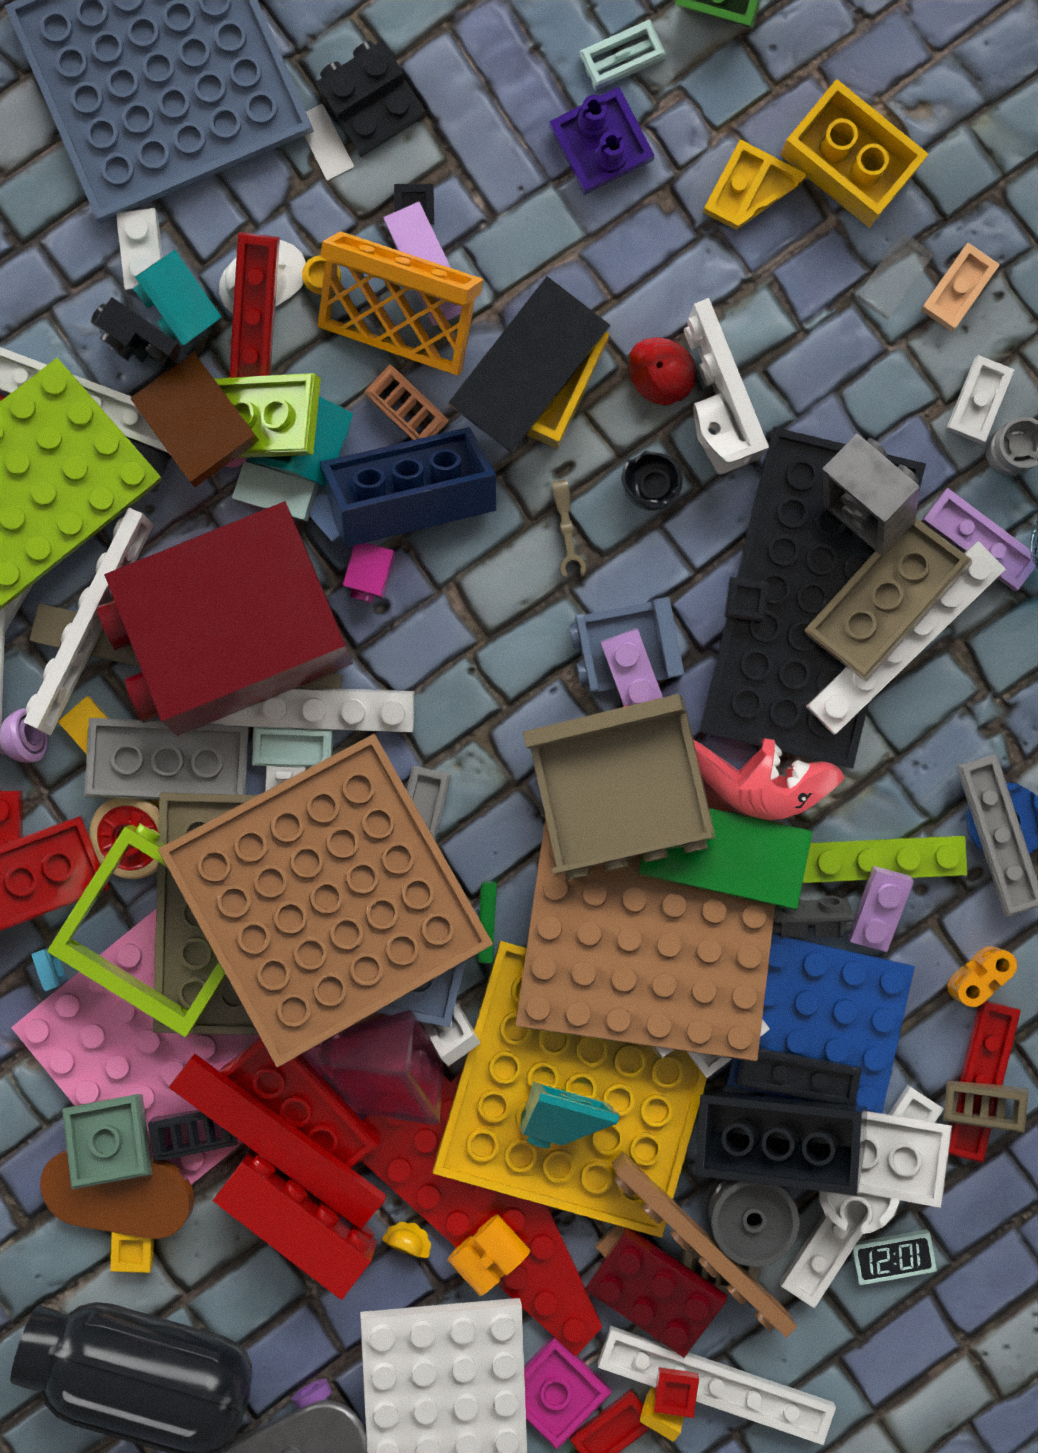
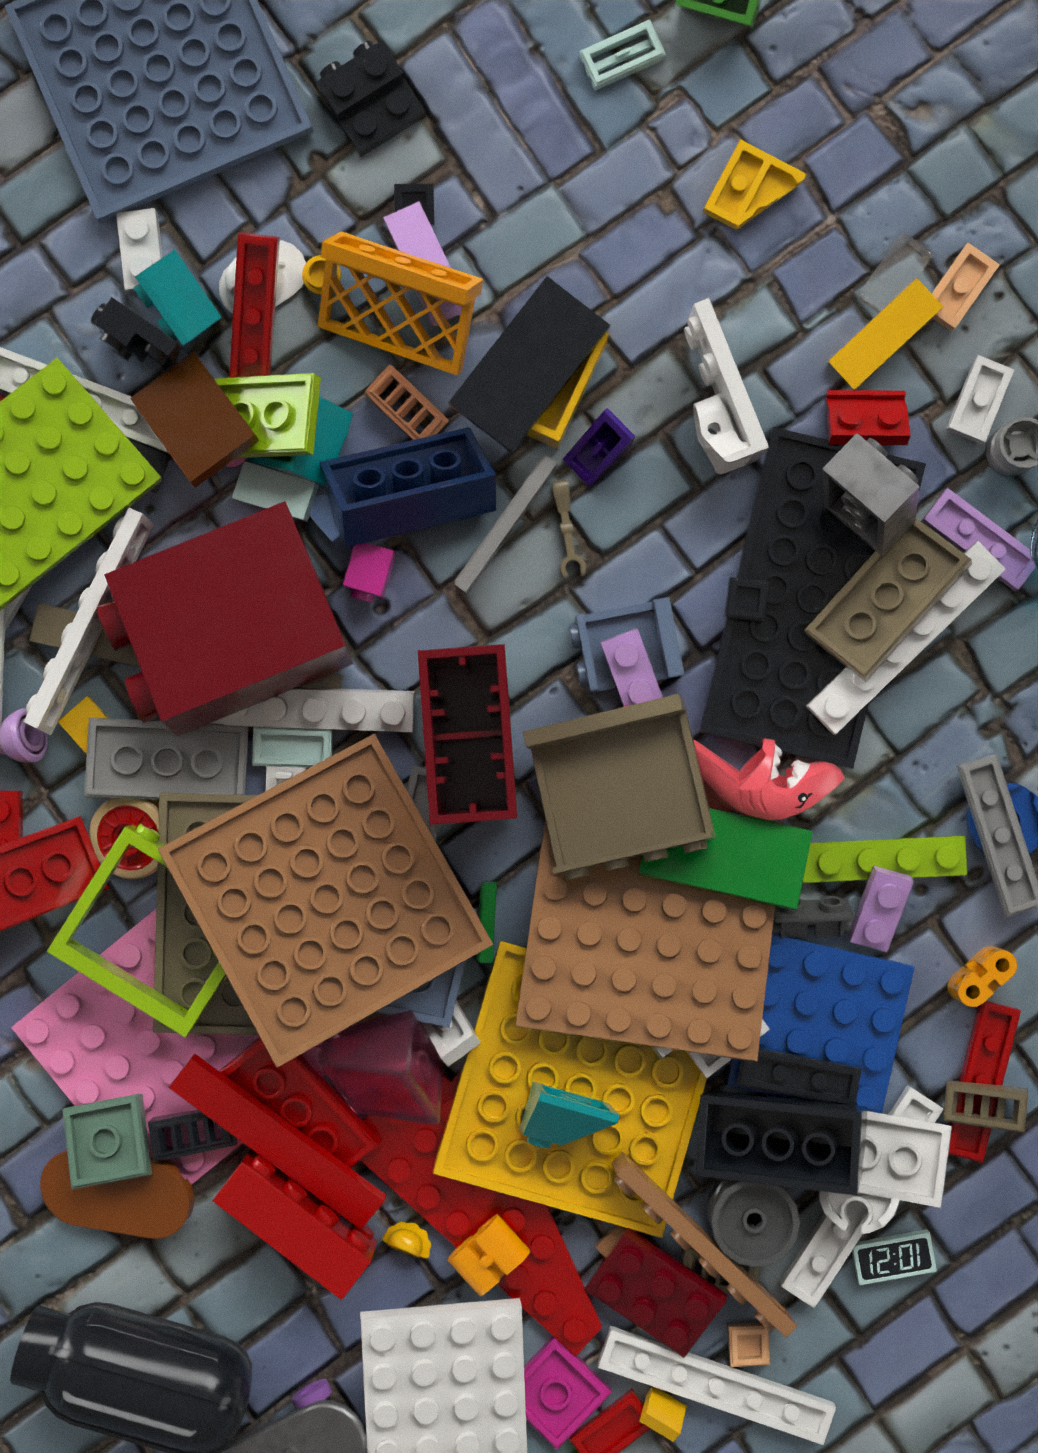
(49, 969): medium azure tile -> none
(131, 1253): yellow plate -> none
(327, 144): white sticker -> none
(467, 734): none -> dark red brick
(505, 525): none -> light grey tile
(599, 447): none -> dark purple slope
(601, 140): dark purple plate -> none
(651, 480): black hair -> none
(661, 370): red hair -> none
(676, 1392): red plate -> none
(748, 1344): none -> light nougat tile
(853, 153): yellow brick -> none
(870, 414): none -> red plate
(885, 334): none -> yellow tile

